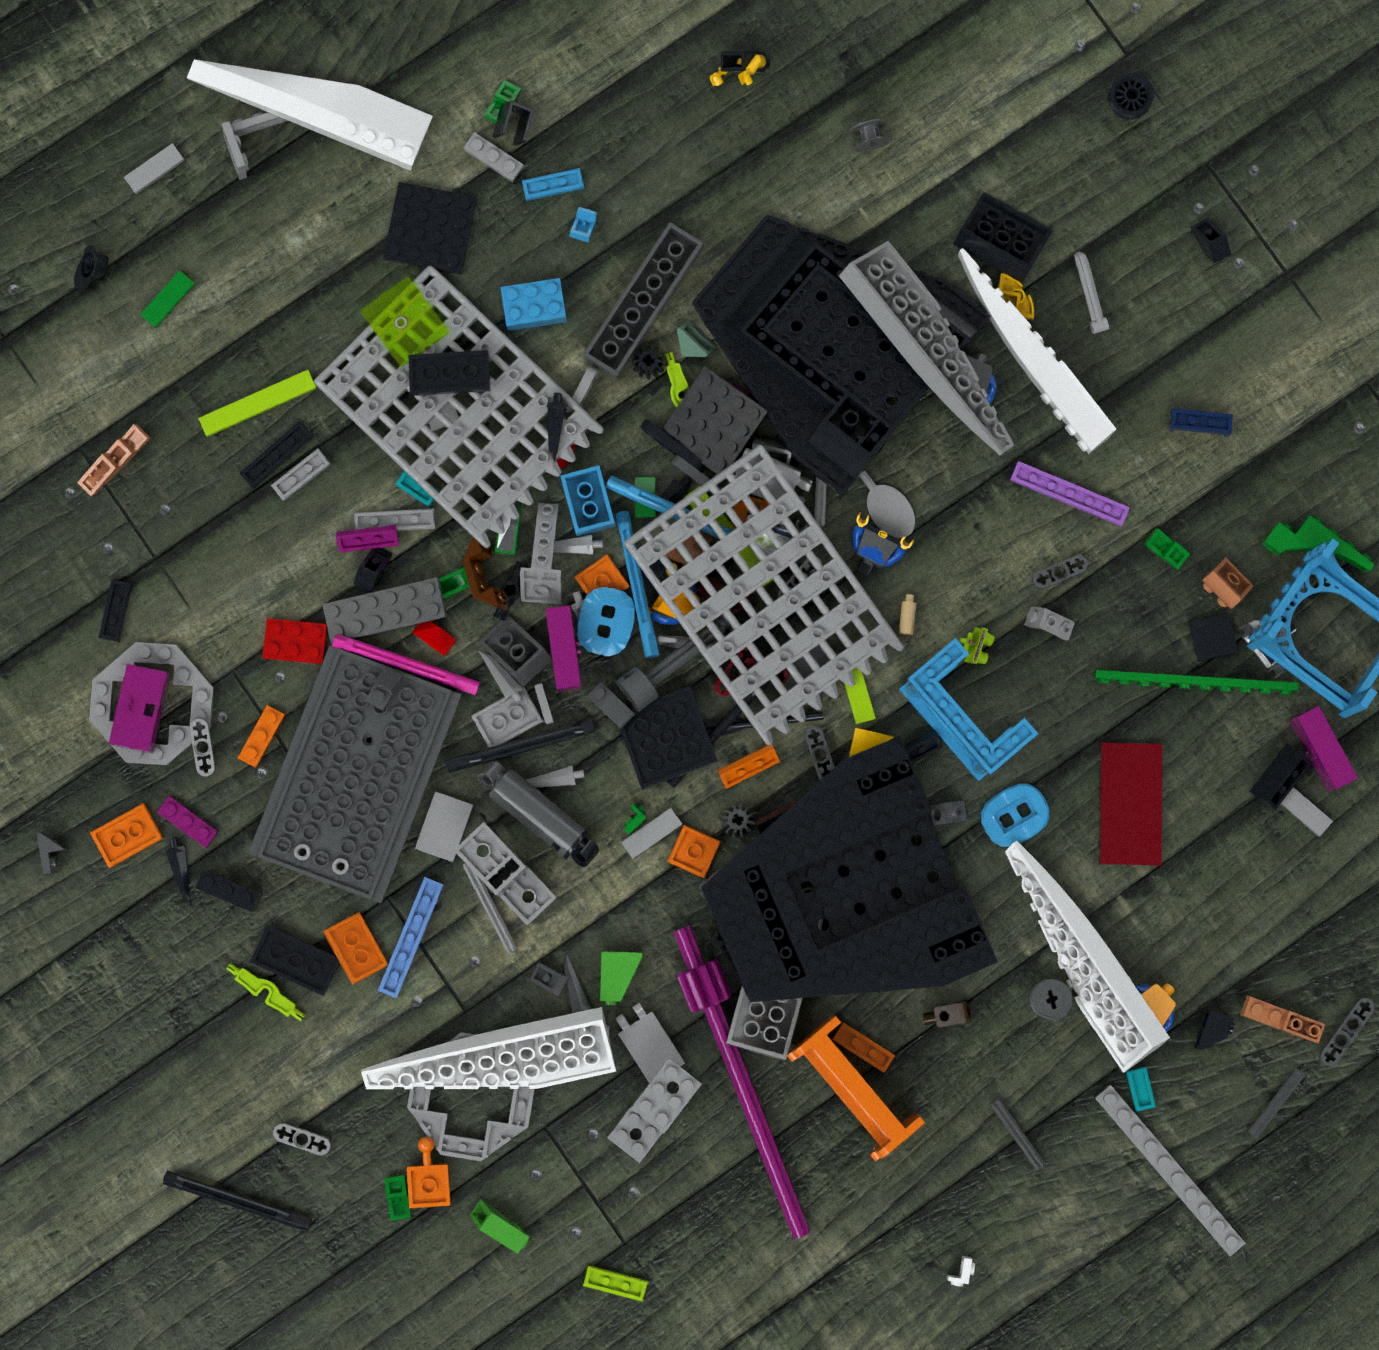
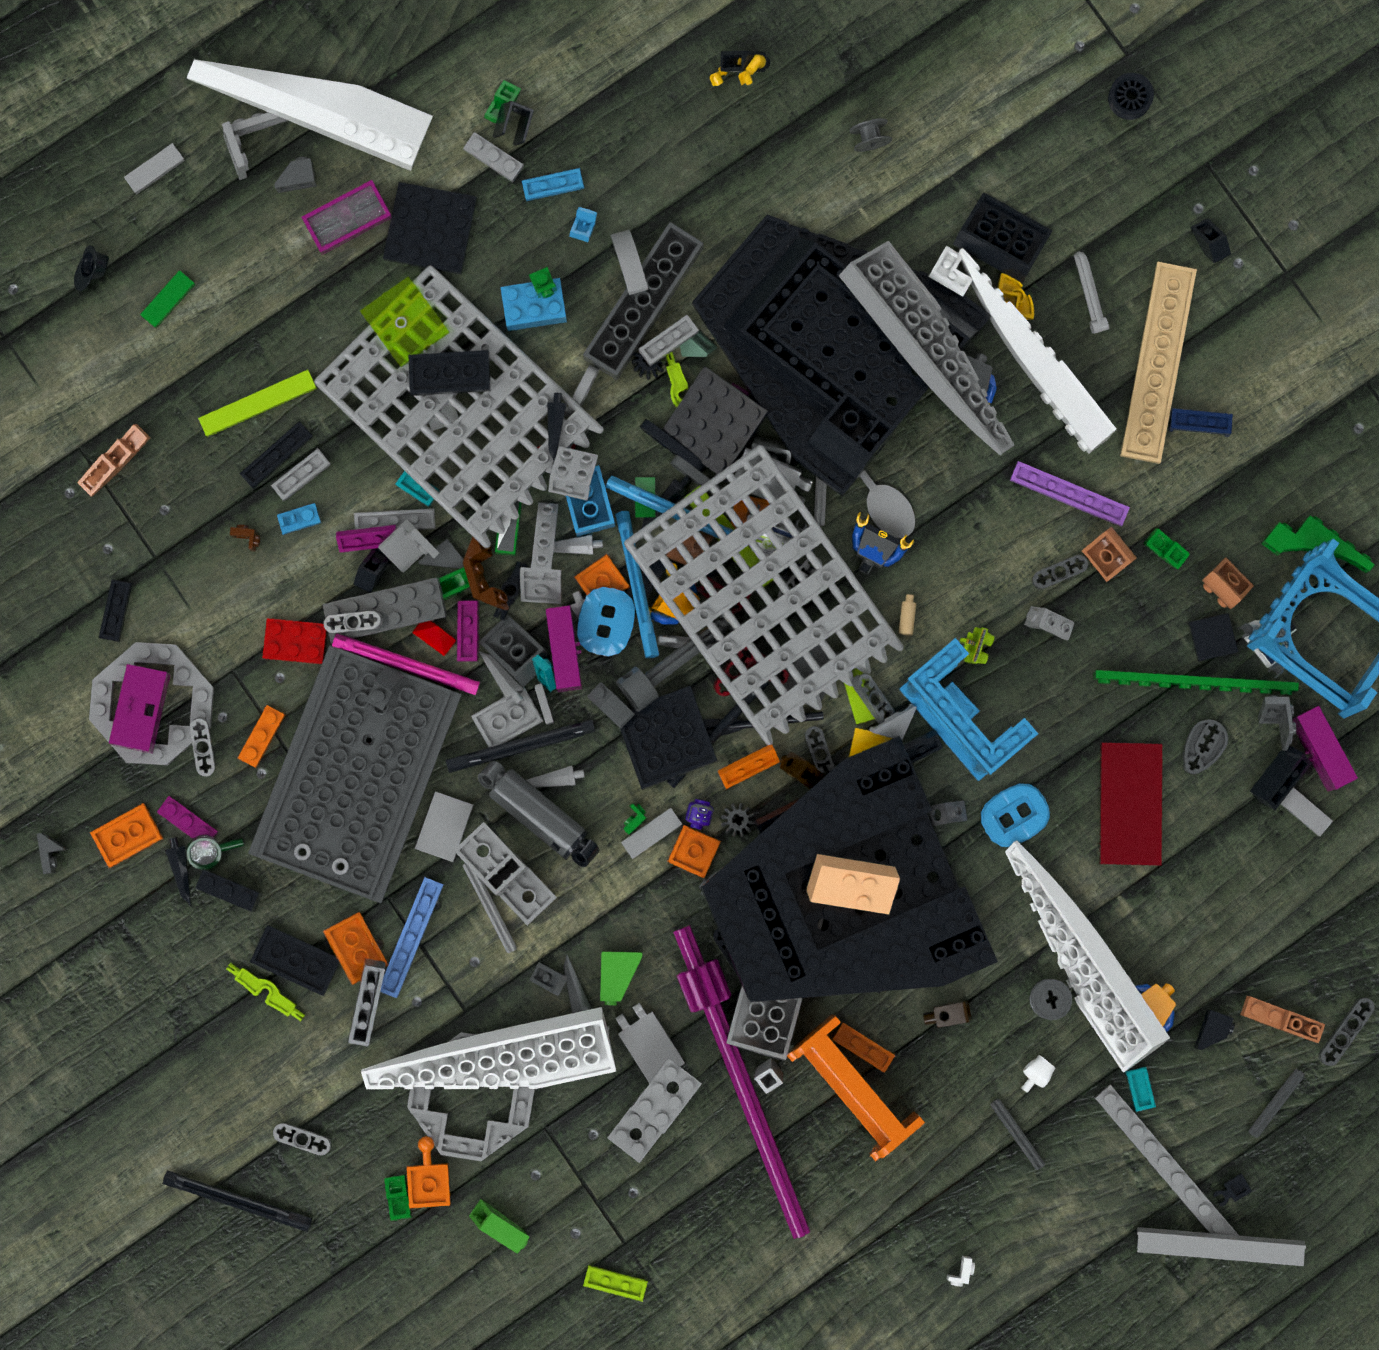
(205, 851): none -> piece
(243, 532): none -> reddish brown bracket
(297, 176): none -> dark grey slope
(299, 518): none -> dark azure plate
(338, 618): none -> light grey beam
(346, 217): none -> clear brick
(366, 1002): none -> dark grey brick
(406, 546): none -> light grey bracket
(447, 557): none -> dark grey tile
(468, 631): none -> magenta plate
(543, 283): none -> green bracket
(544, 672): none -> teal plate
(572, 473): none -> light grey bracket
(629, 262): none -> light grey slope
(668, 340): none -> light grey plate
(699, 813): none -> dark purple head
(769, 1075): none -> light grey brick
(795, 766): none -> dark brown torso
(853, 884): none -> light nougat brick
(865, 696): none -> dark grey beam
(896, 724): none -> light grey tile
(947, 274): none -> white plate
(963, 702): none -> dark azure plate
(1038, 1072): none -> white piece
(1109, 554): none -> nougat brick
(1158, 362): none -> tan plate
(1214, 748): none -> dark grey piece
(1221, 1246): none -> light grey tile
(1235, 1188): none -> black plate
(1279, 710): none -> dark grey bracket

